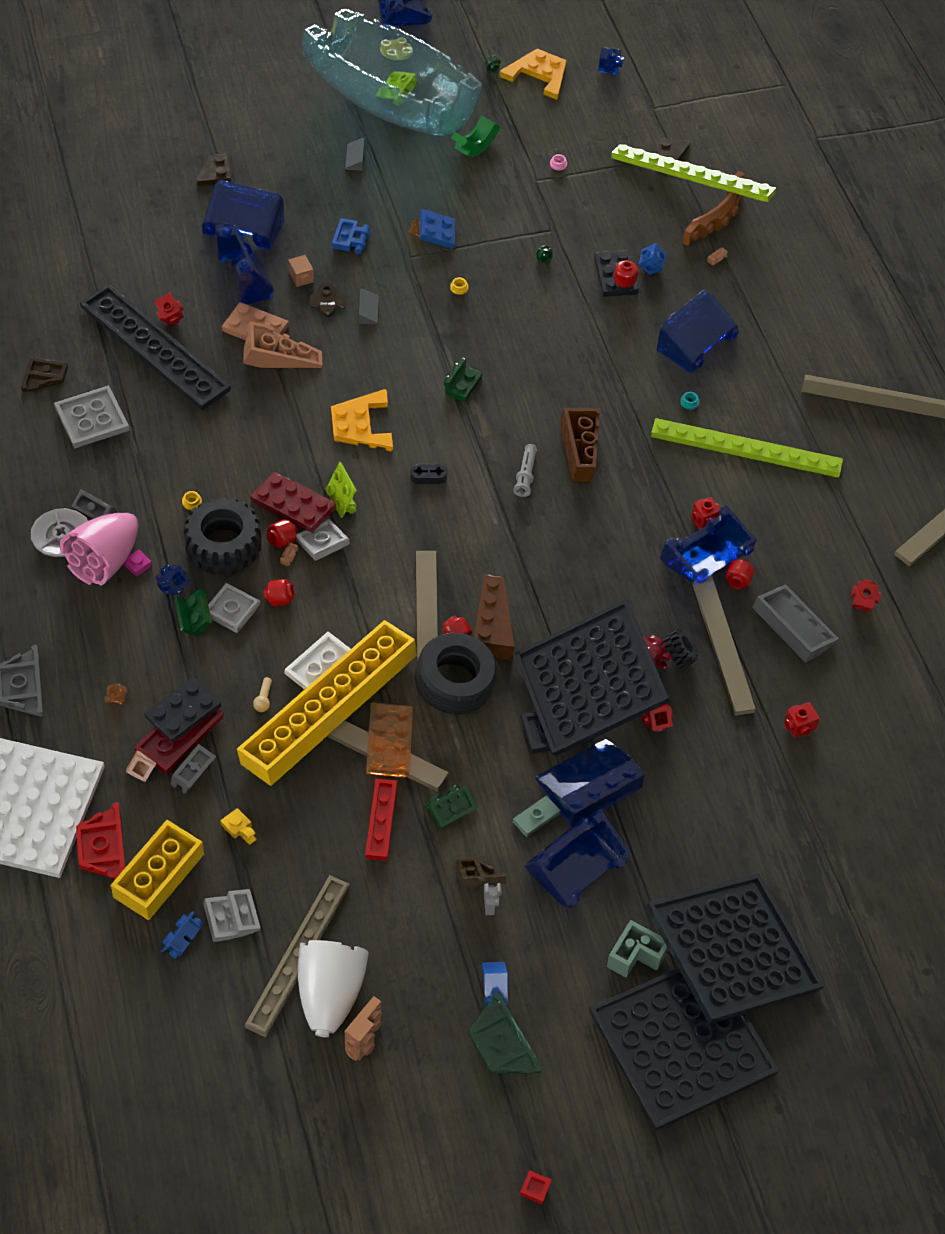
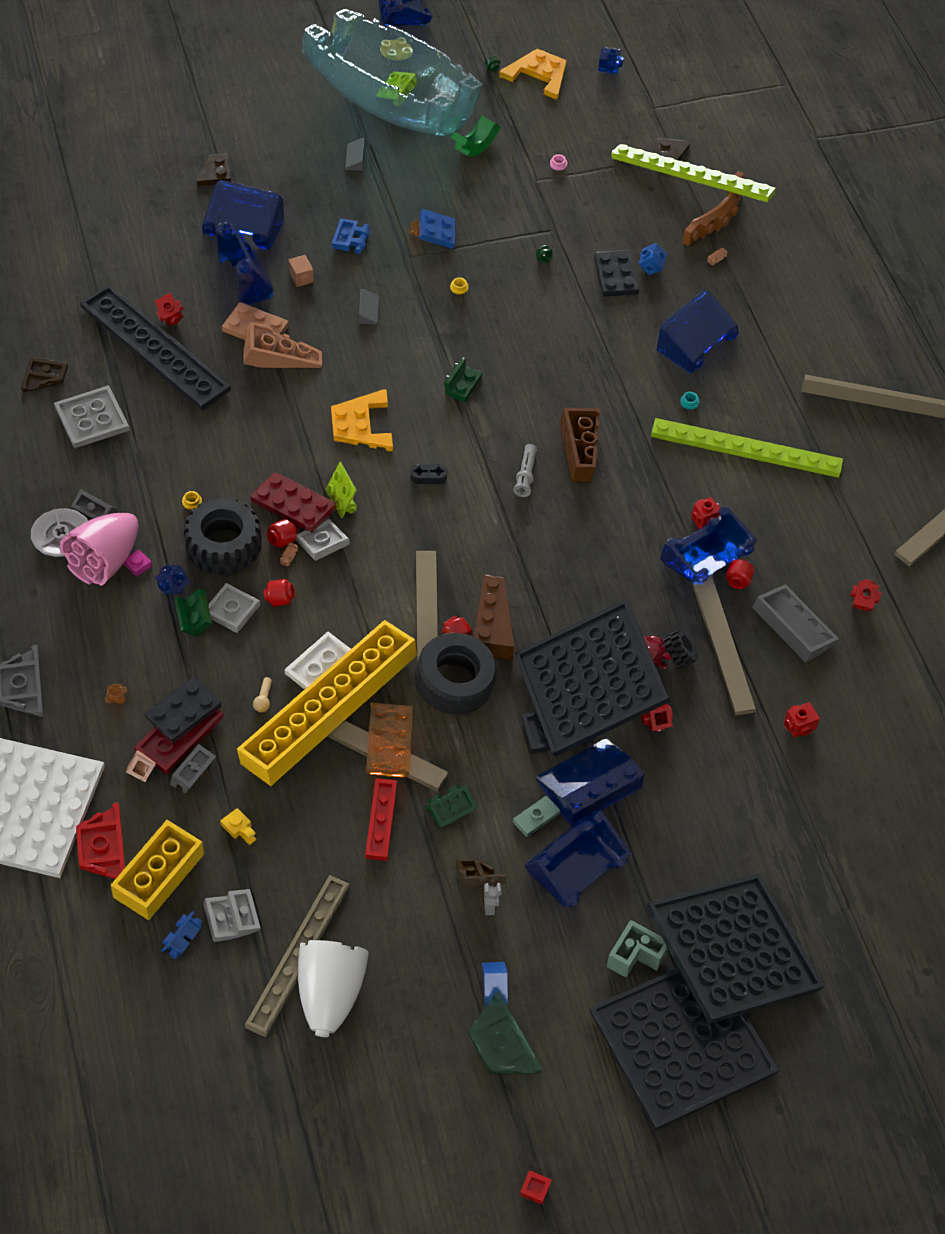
(327, 301): dark brown plate -> none
(360, 1033): nougat plate -> none
(626, 274): red head -> none

